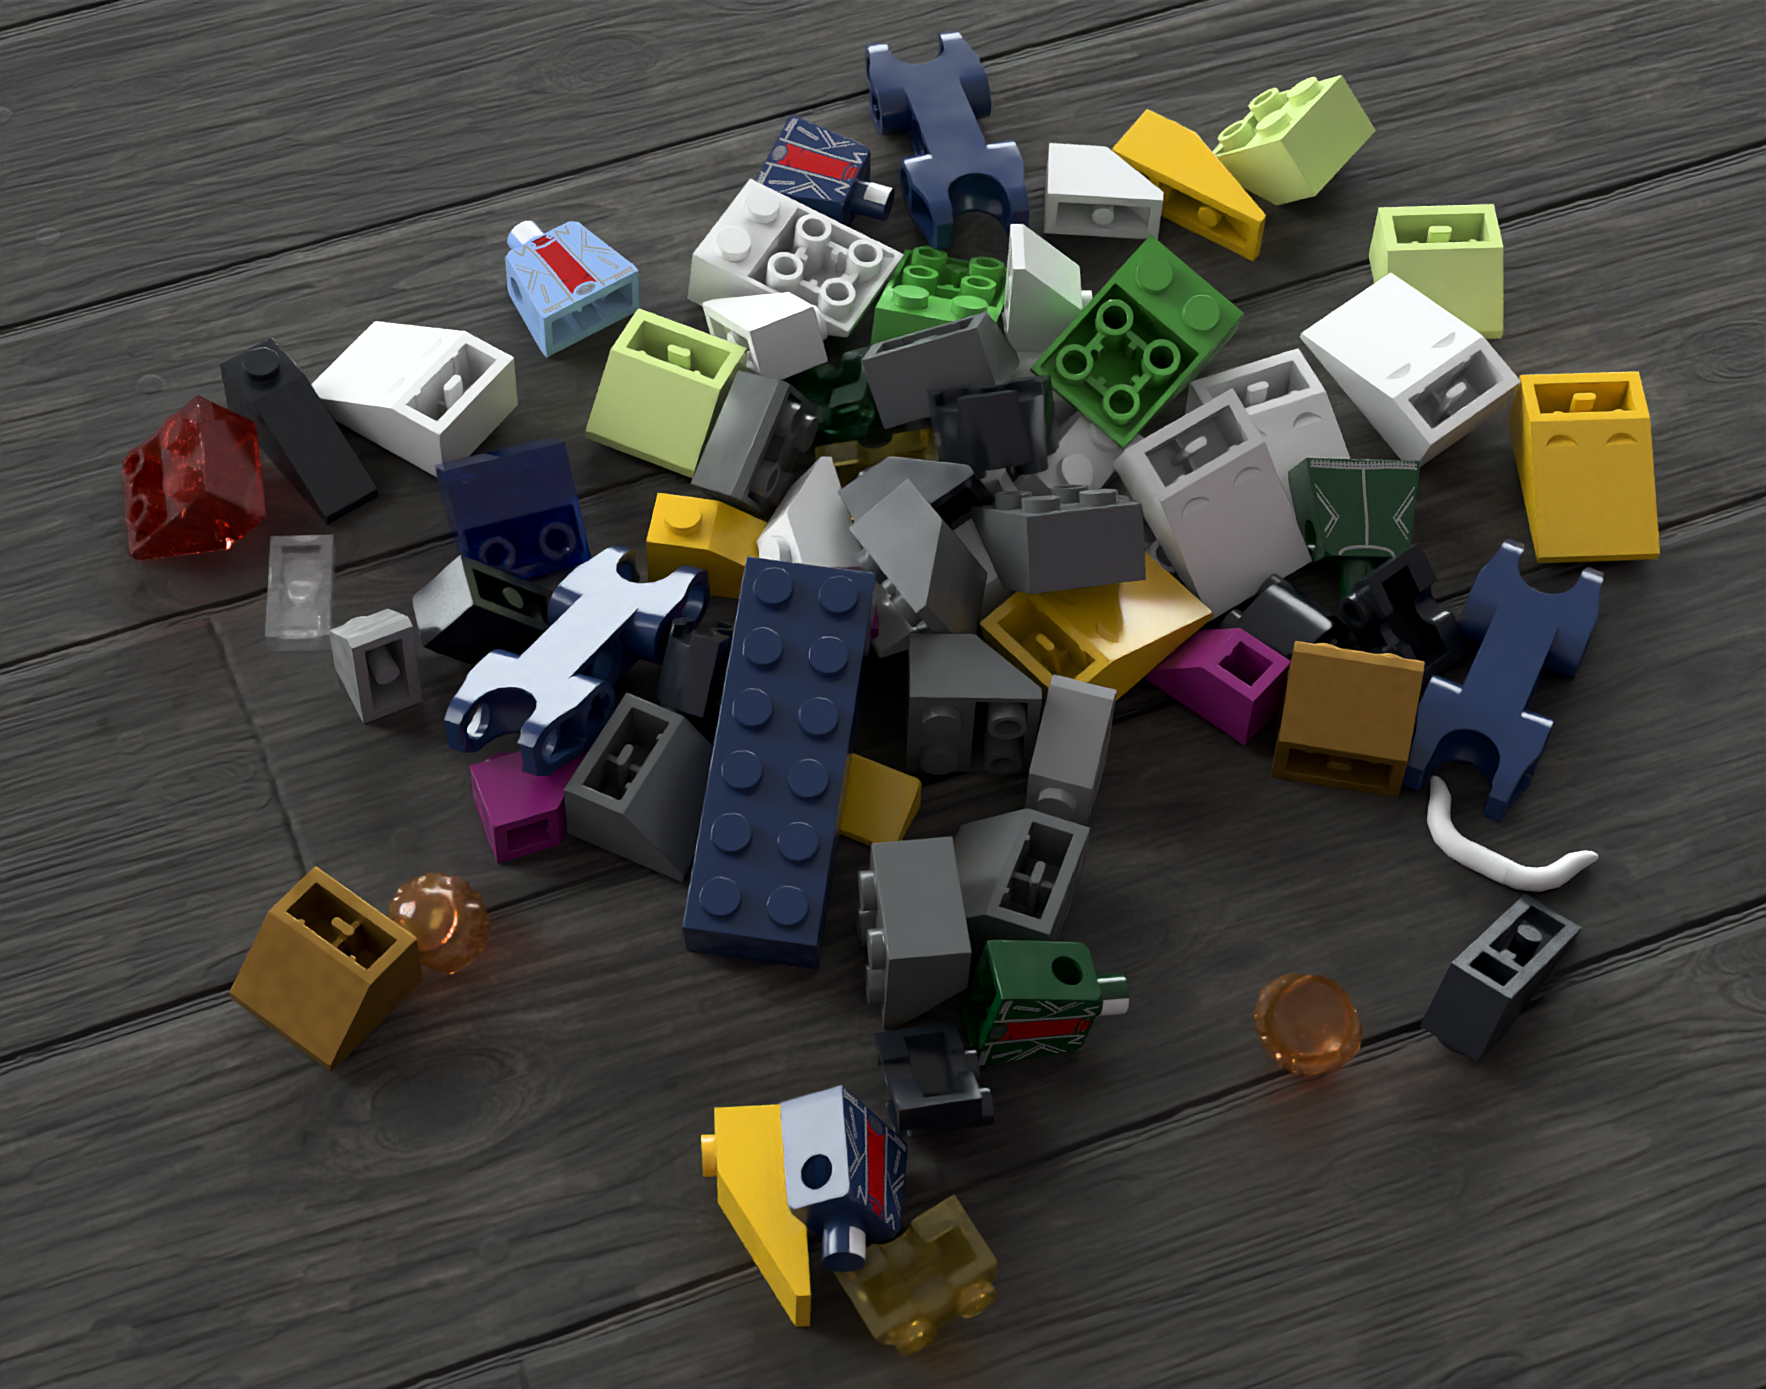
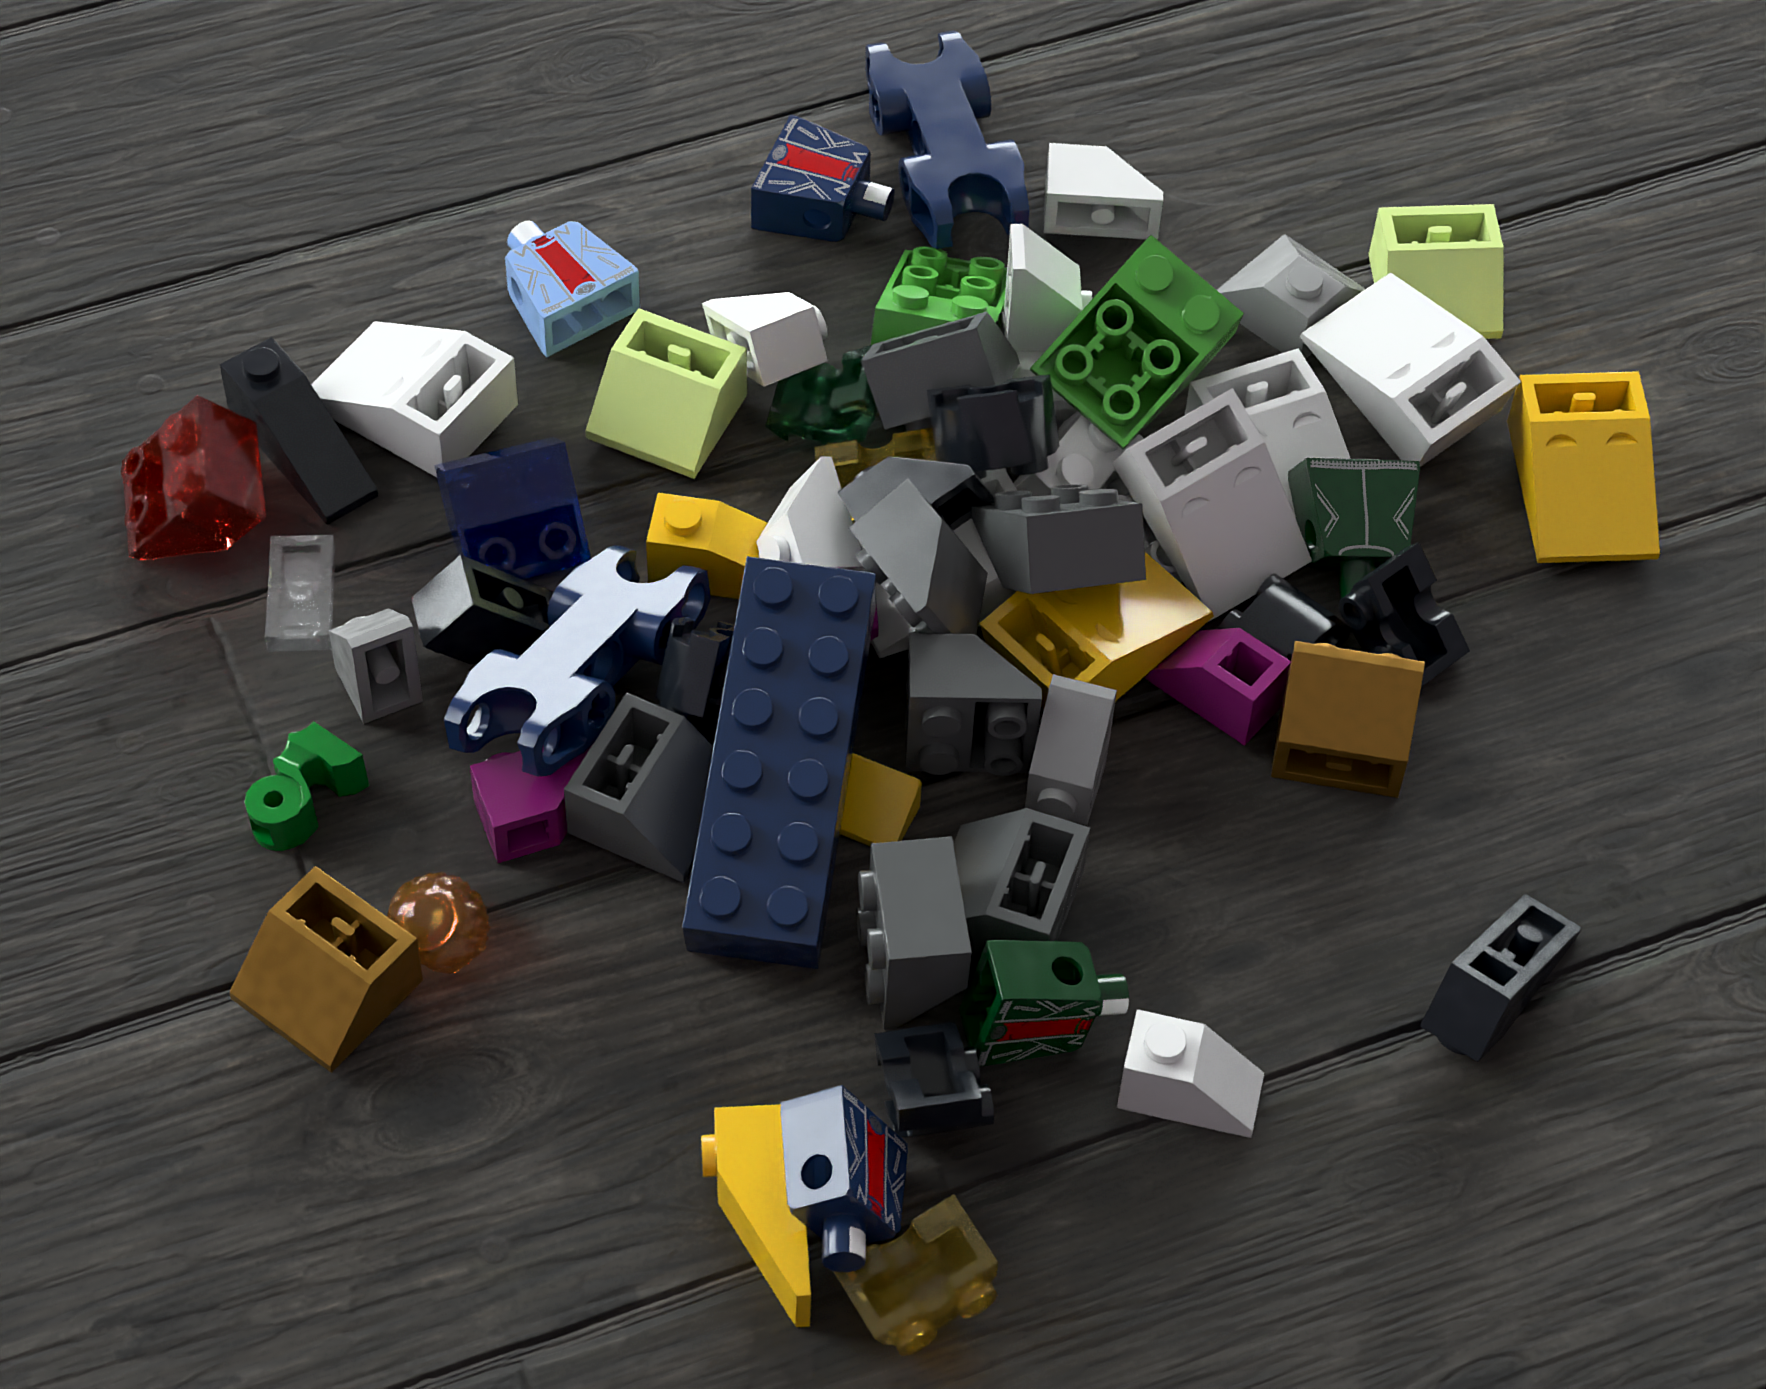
(281, 803): none -> green leg
(756, 443): dark grey slope -> none
(783, 246): white slope -> none
(1188, 1076): none -> white slope
(1194, 184): yellow slope -> none
(1287, 293): none -> light grey slope
(1295, 139): yellowish green slope -> none
(1307, 1024): clear orange hair -> none
(1488, 715): dark blue piece -> none
(1491, 863): white animal -> none

